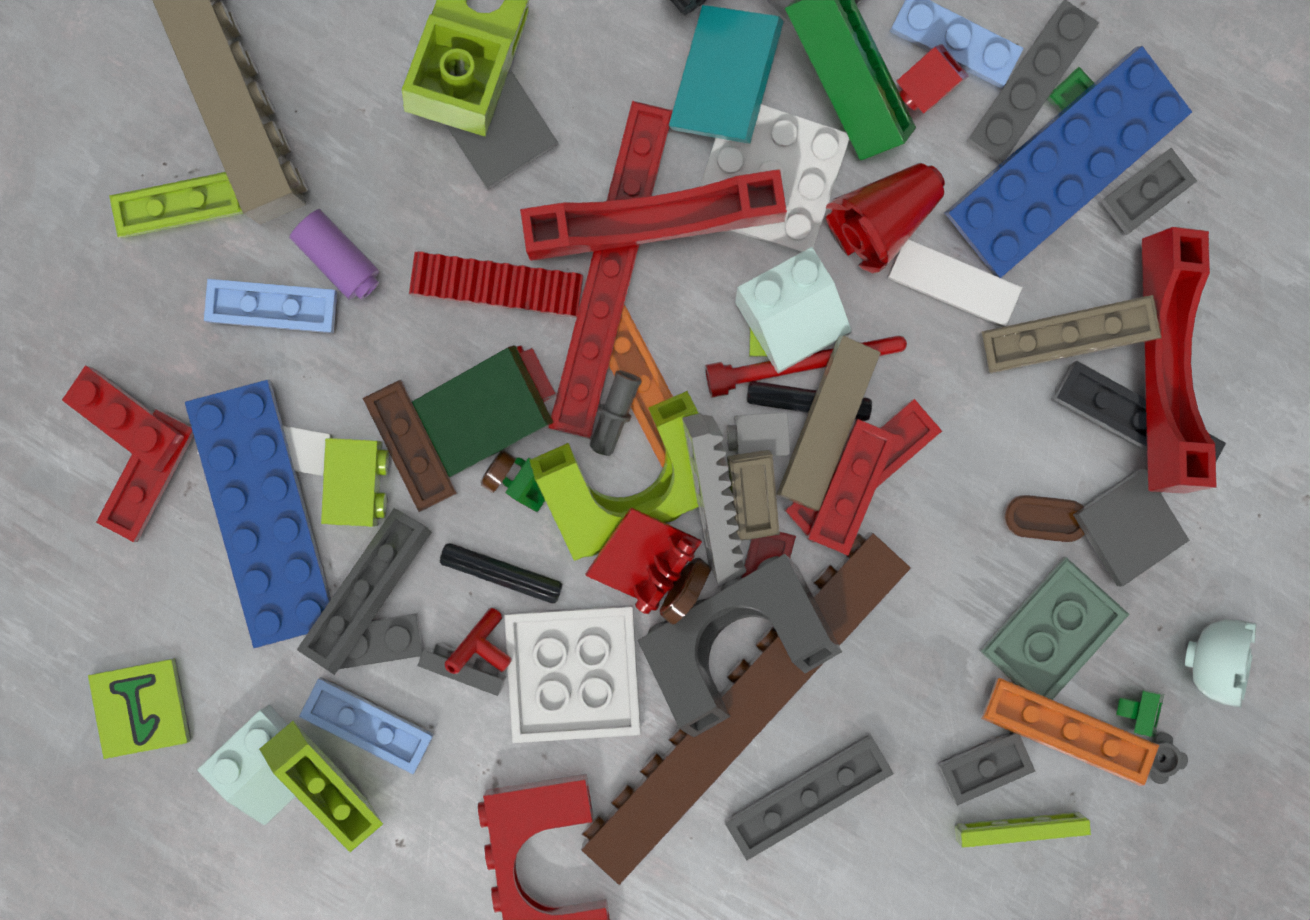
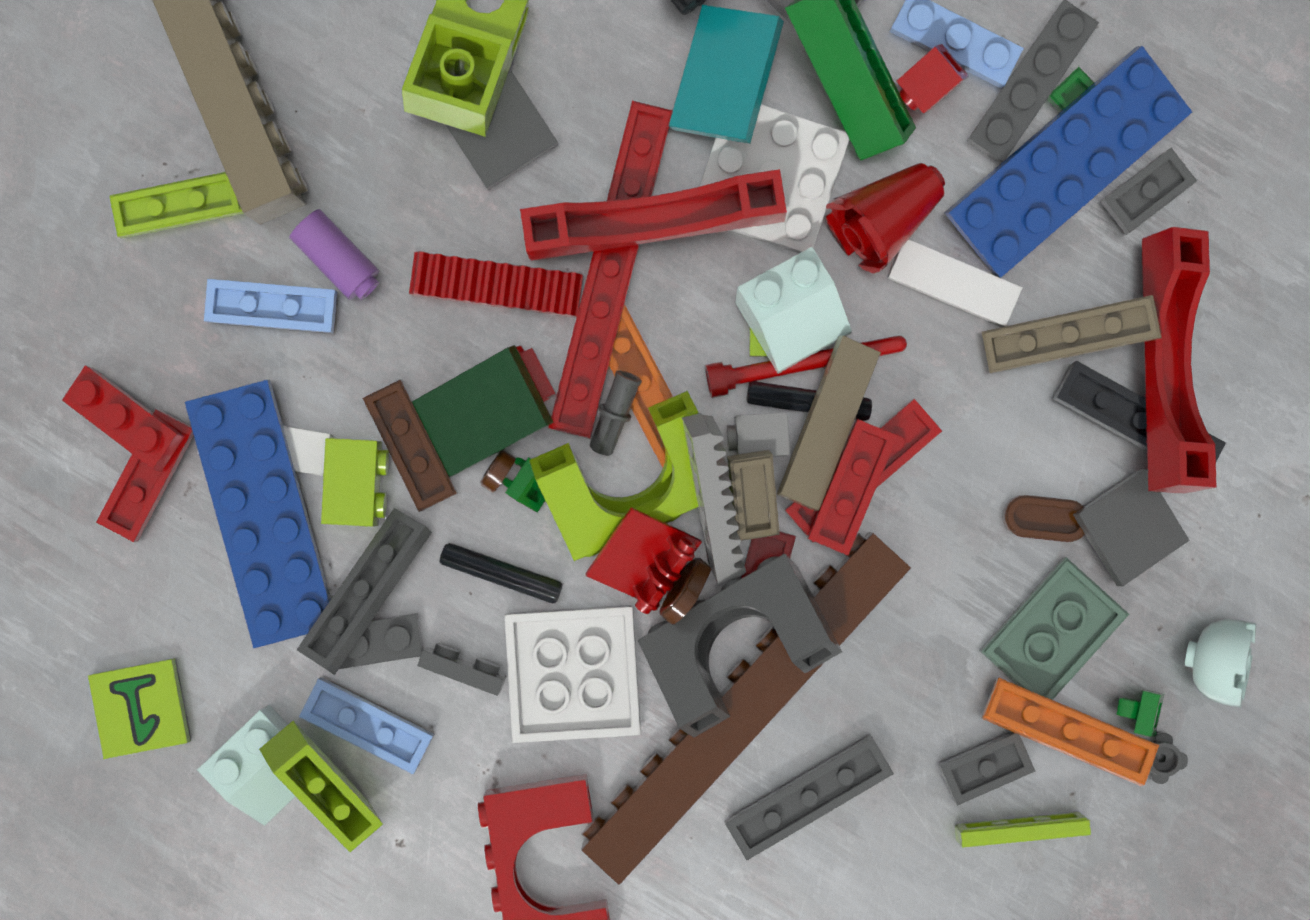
(477, 643): red piece -> none

